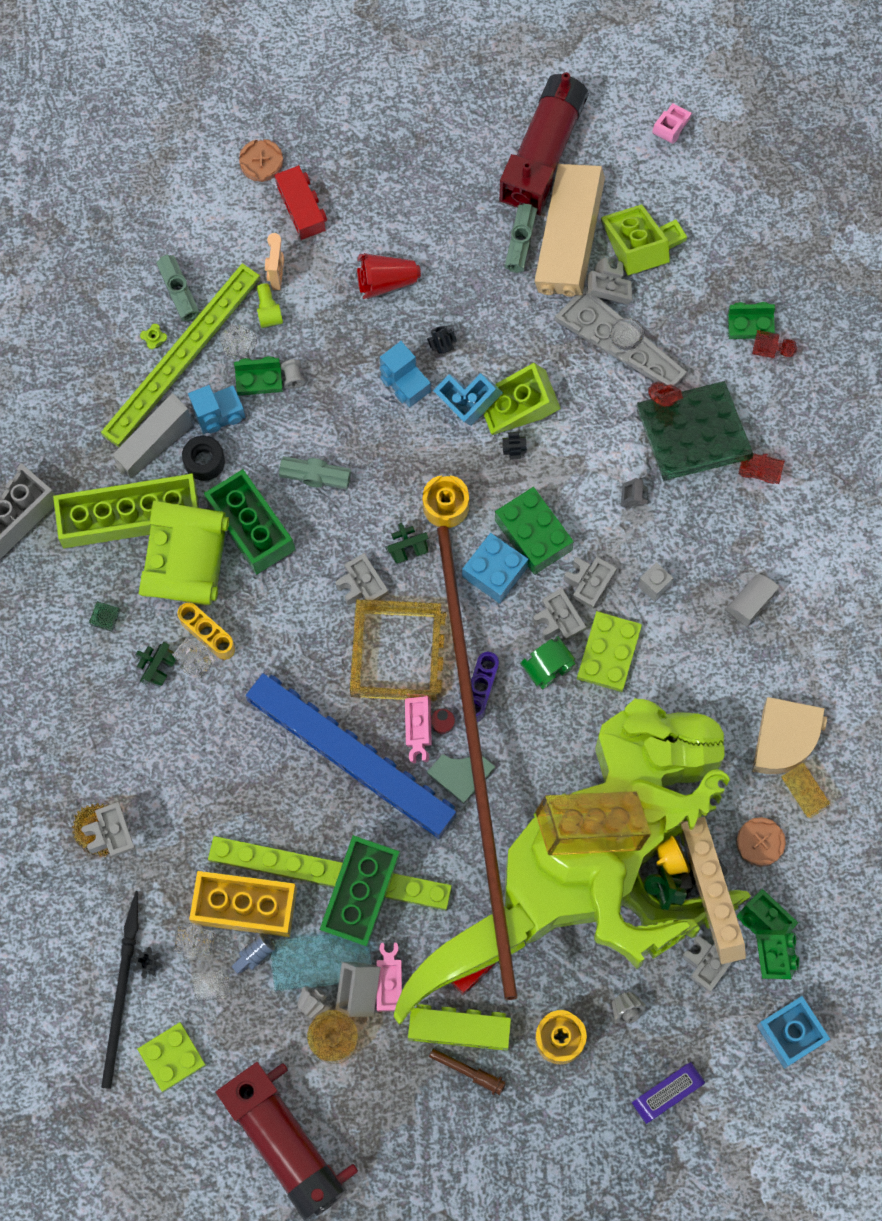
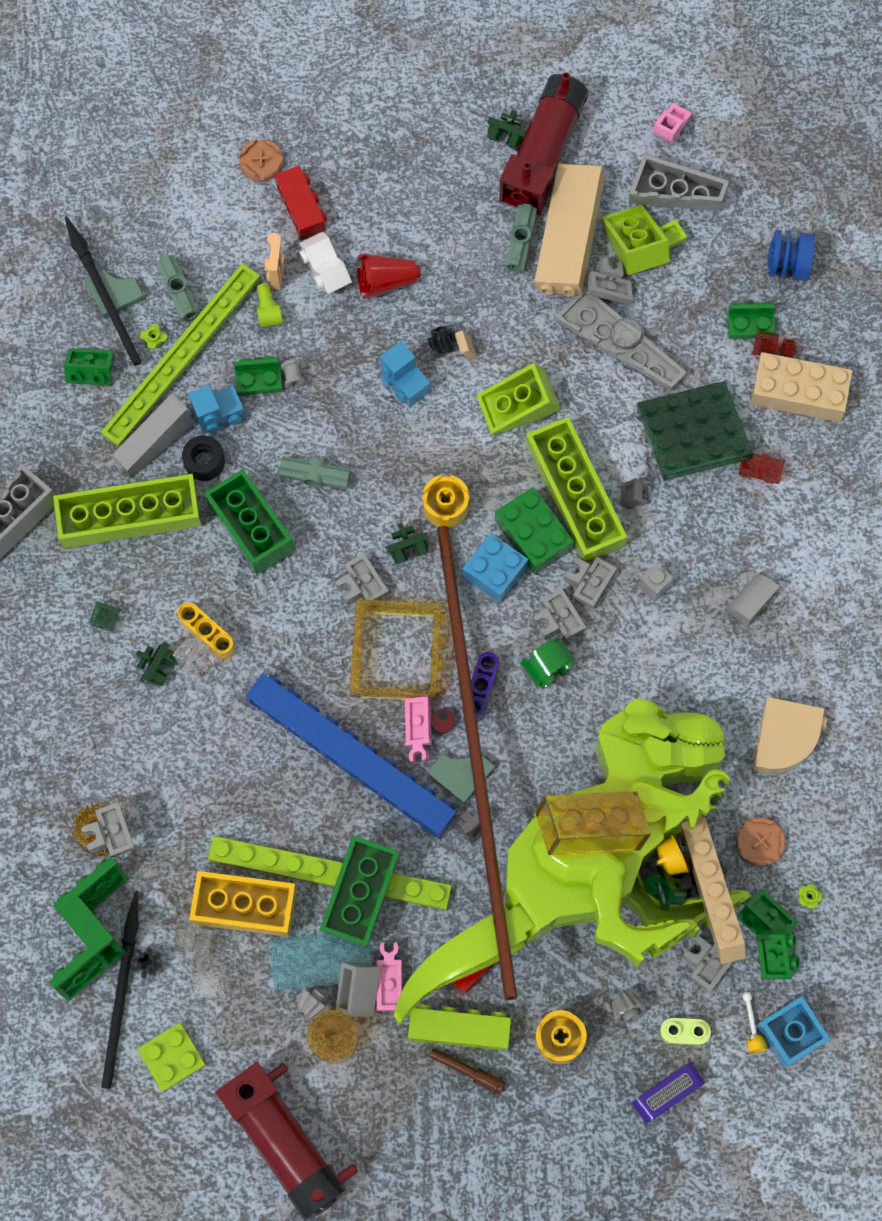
(76, 910): none -> green bracket
(80, 246): none -> black piece
(88, 366): none -> green bracket
(122, 292): none -> sand green tile
(184, 553): lime piece -> none
(238, 342): clear brick -> none
(254, 953): sand blue hinge -> none
(325, 265): none -> white brick
(465, 345): none -> tan tile
(470, 826): none -> flat silver tile
(471, 401): dark azure brick -> none
(496, 128): none -> dark green hips
(514, 445): black gear -> none
(576, 490): none -> lime brick
(609, 651): lime plate -> none
(664, 394): clear red plate -> none
(674, 185): none -> light grey wedge
(685, 1031): none -> yellowish green plate
(756, 1042): none -> hinge
(791, 255): none -> blue wheel
(801, 387): none -> tan brick
(806, 790): clear yellow hinge -> none
(809, 902): none -> lime plate

